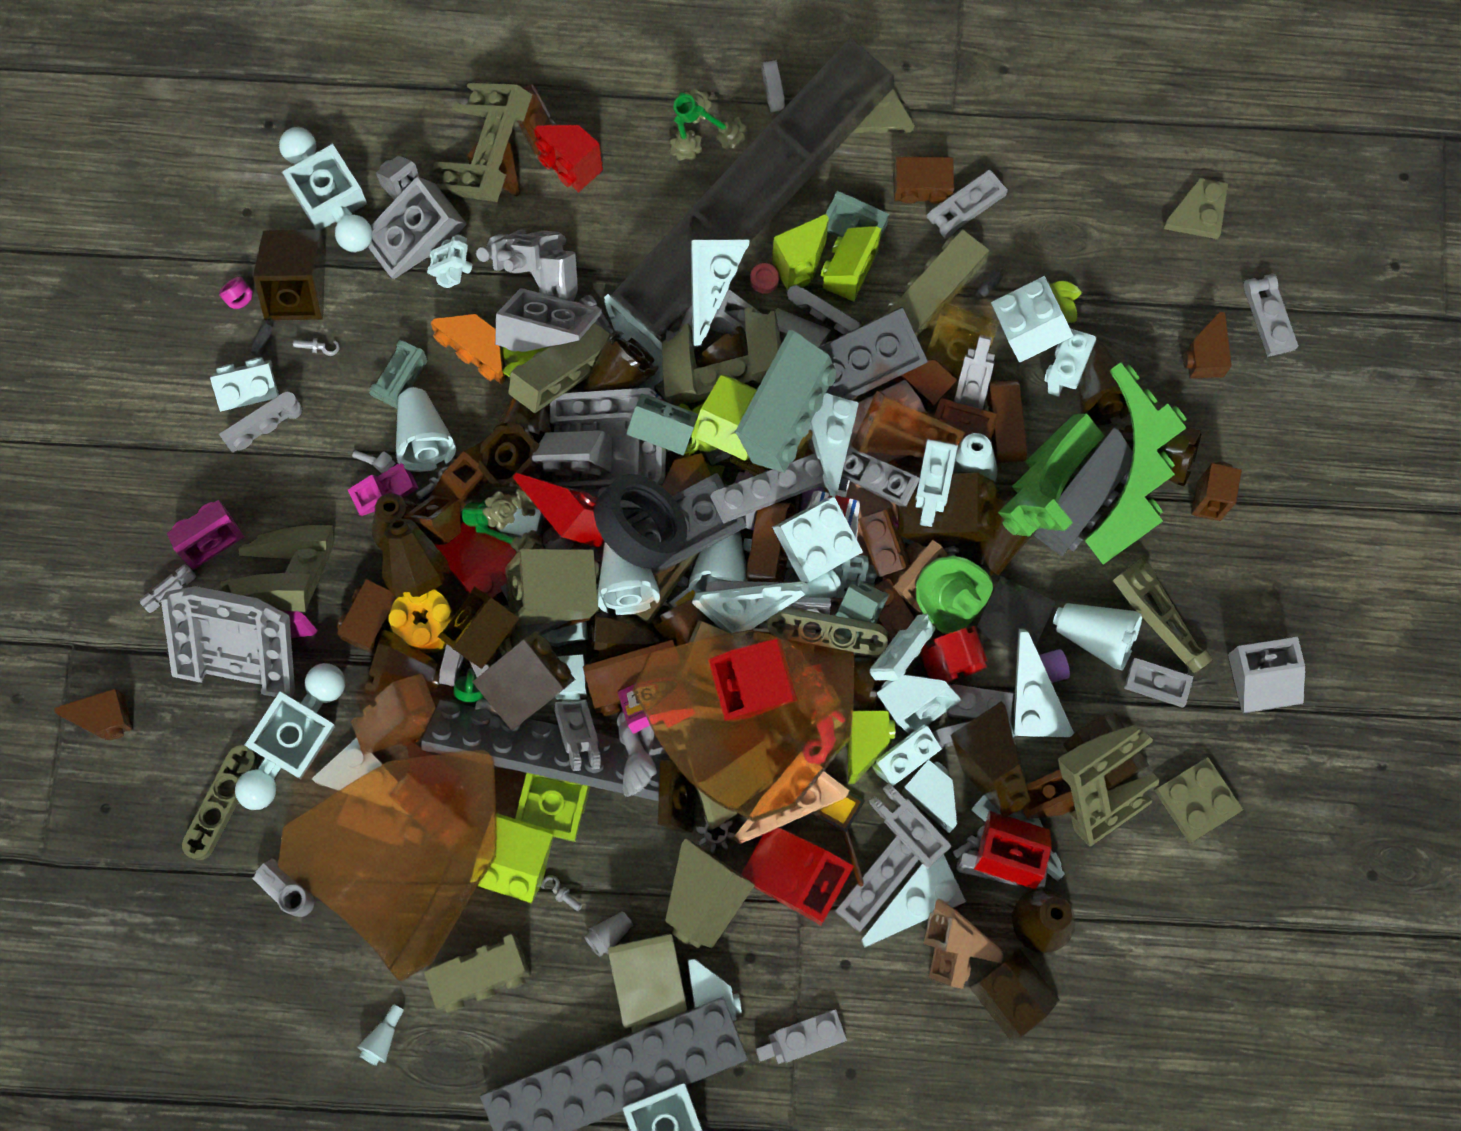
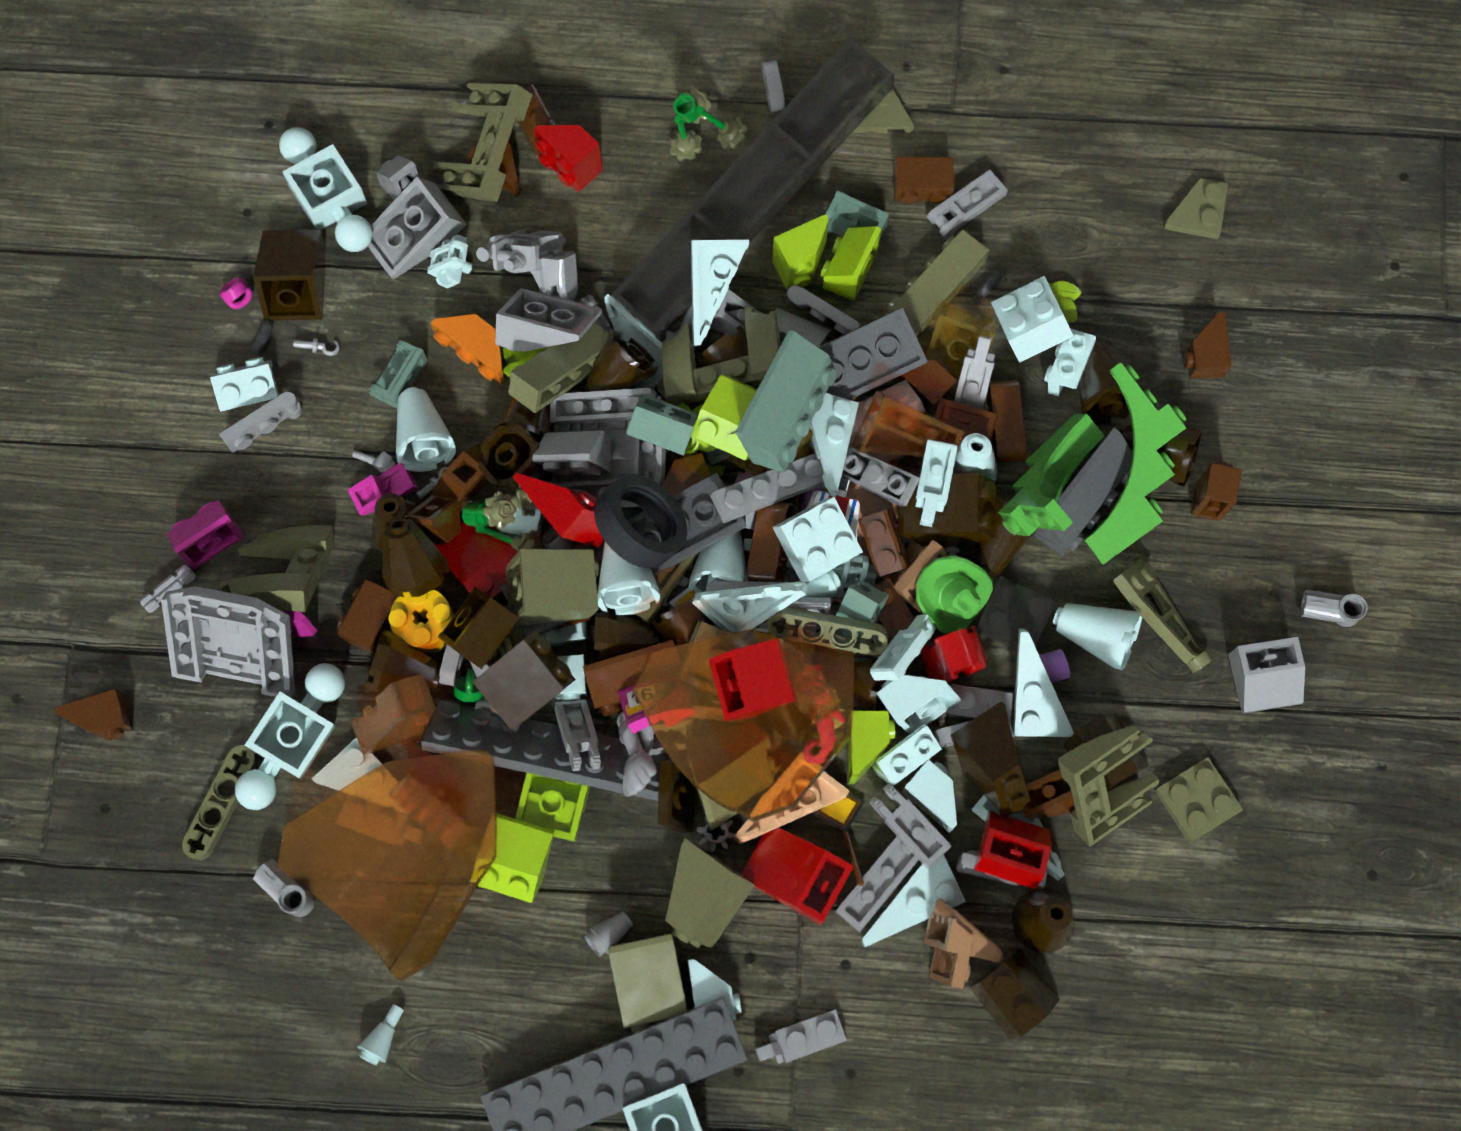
(478, 974): olive wedge -> none
(562, 894): light grey hand -> none
(764, 278): coral tile -> none
(973, 843): light grey hand -> none
(1158, 682): light grey plate -> none
(1270, 315): light grey plate -> none
(1331, 607): none -> light grey piece

